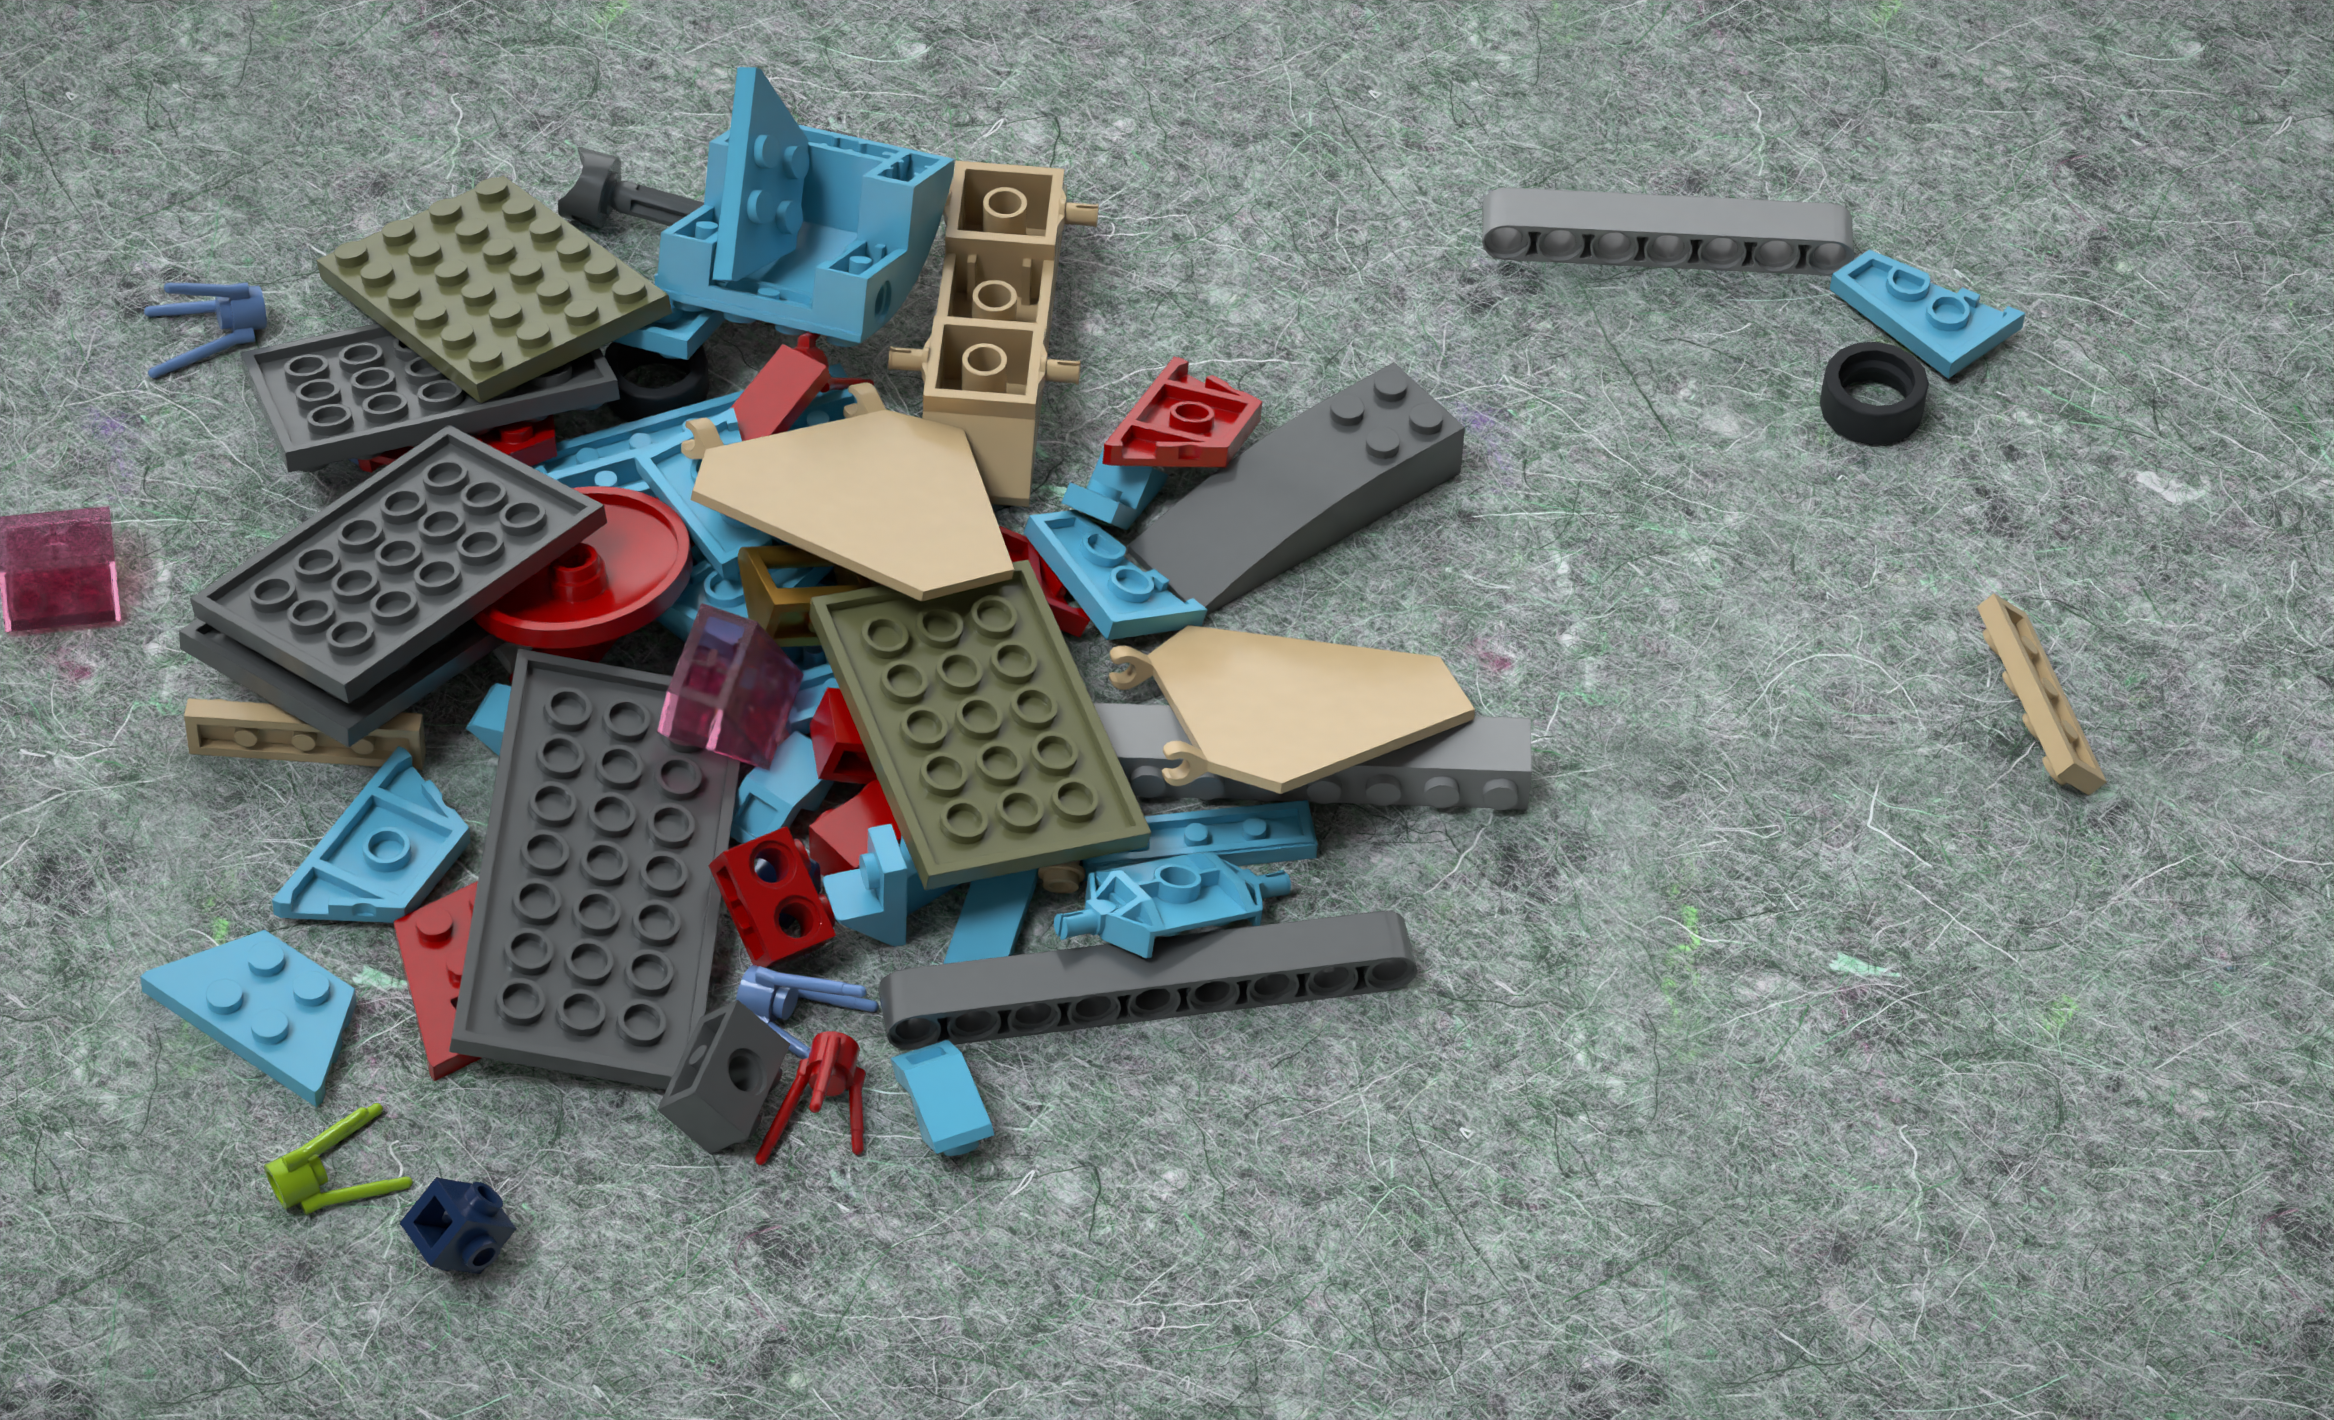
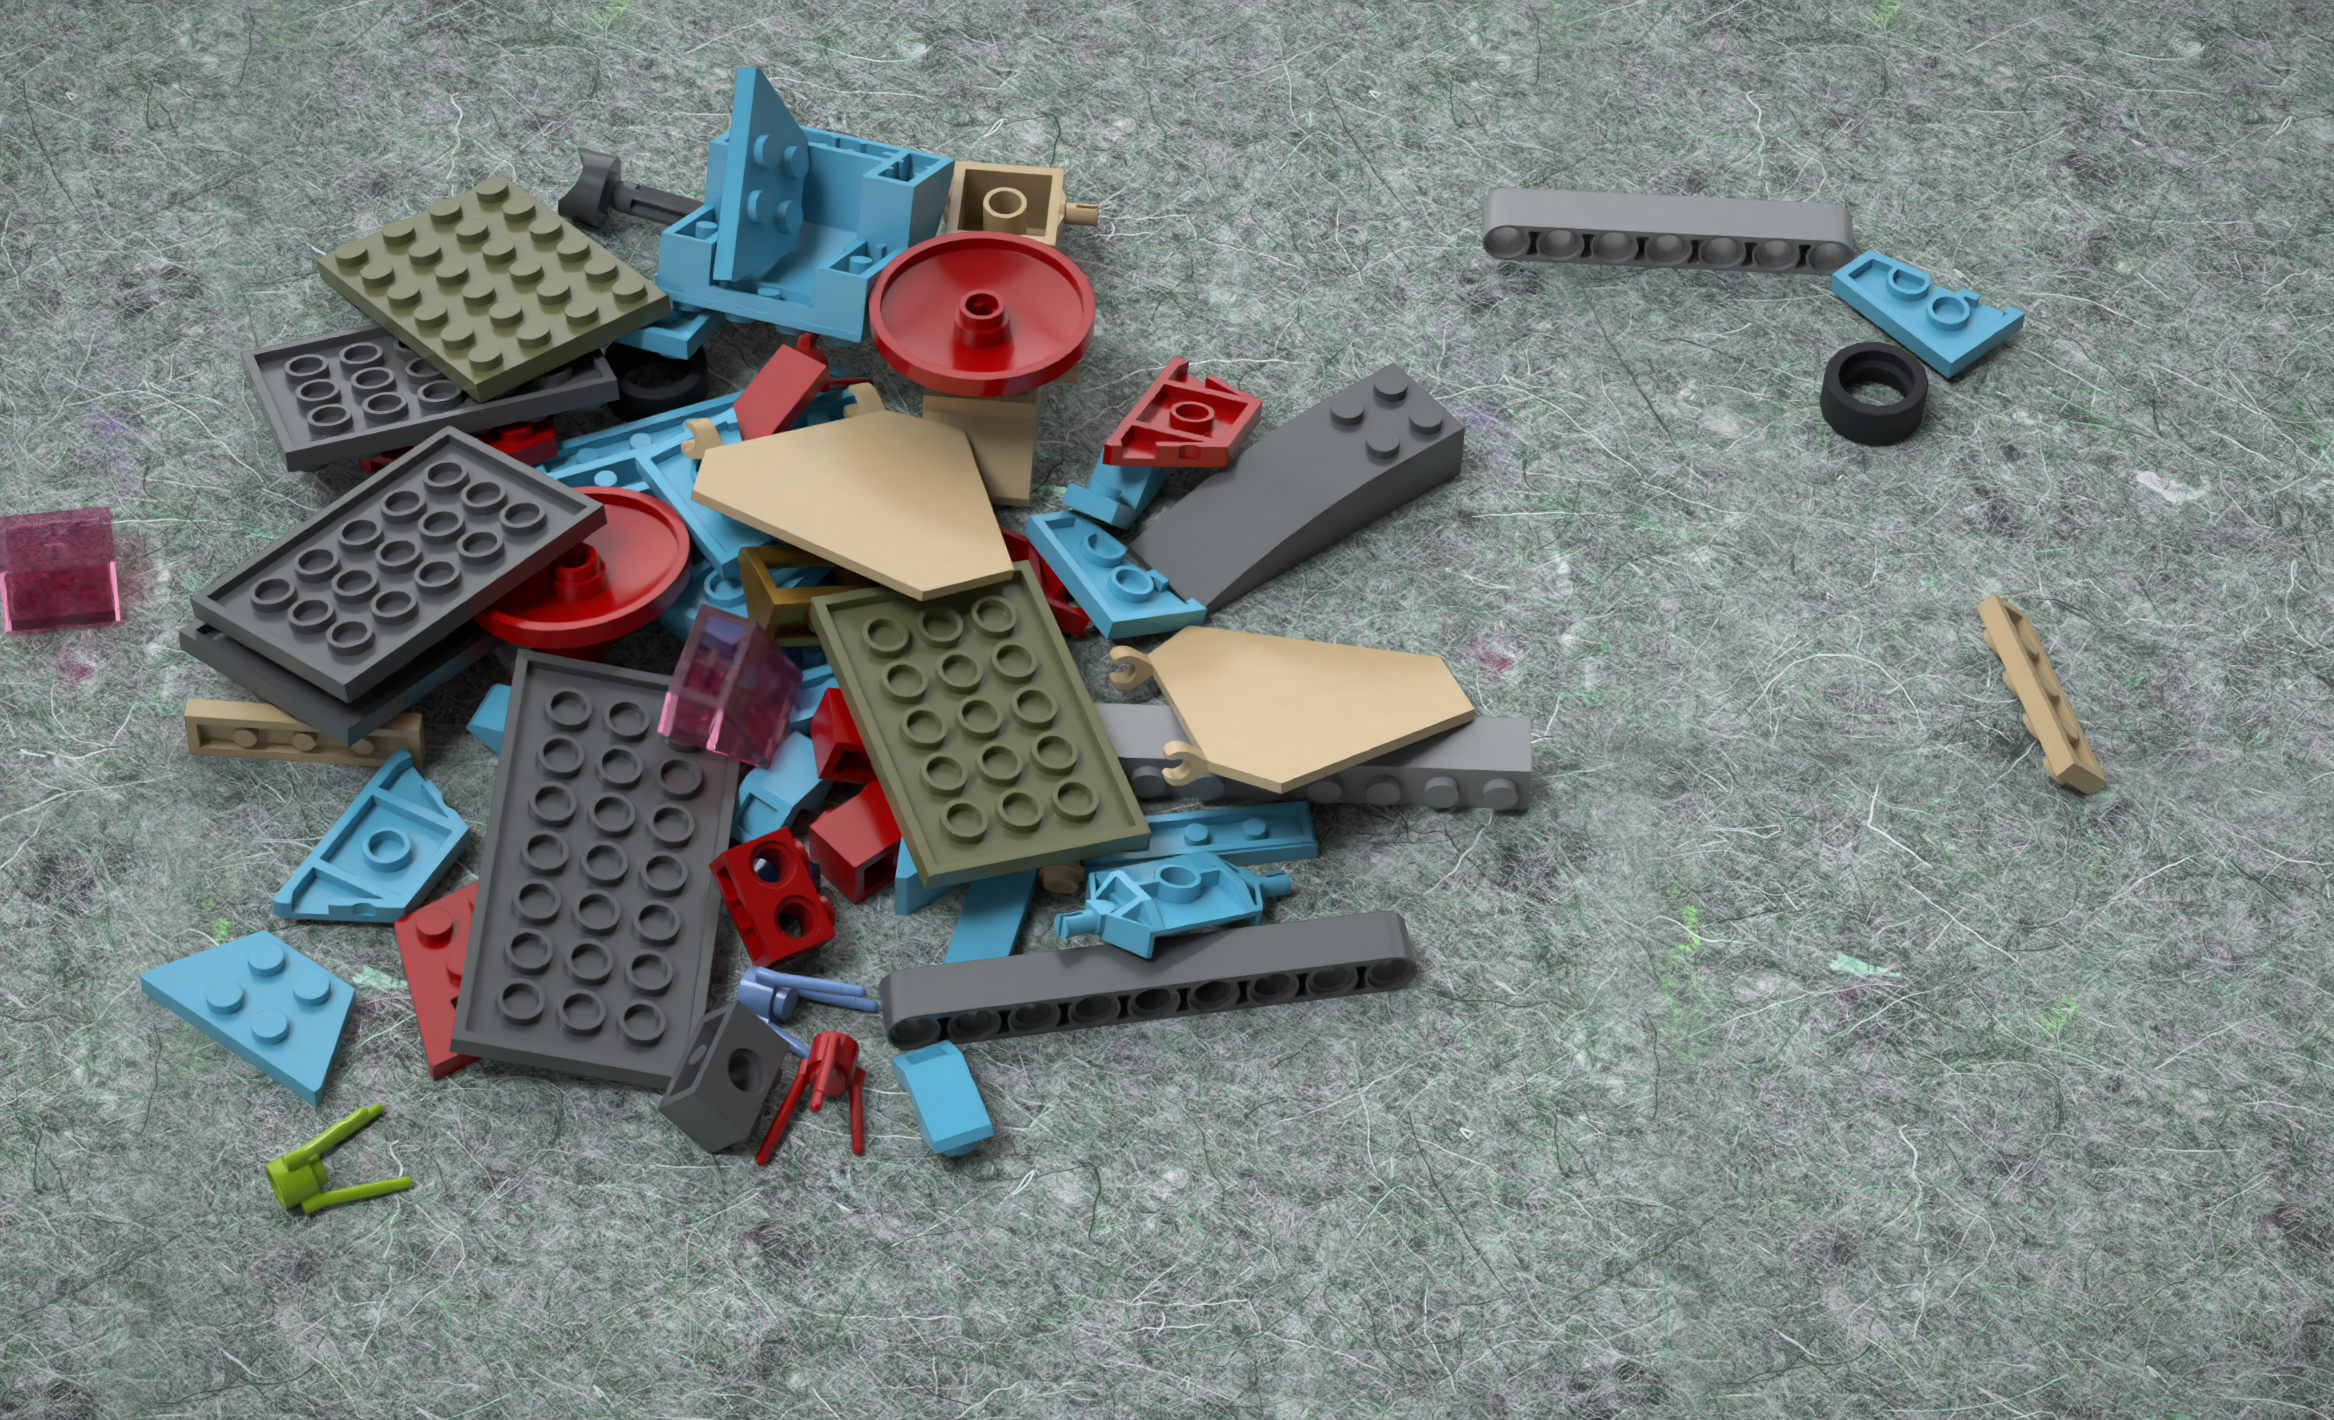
(235, 306): medium blue plant -> none
(458, 1225): dark blue brick -> none
(876, 893): medium azure slope -> none
(981, 313): none -> red dish

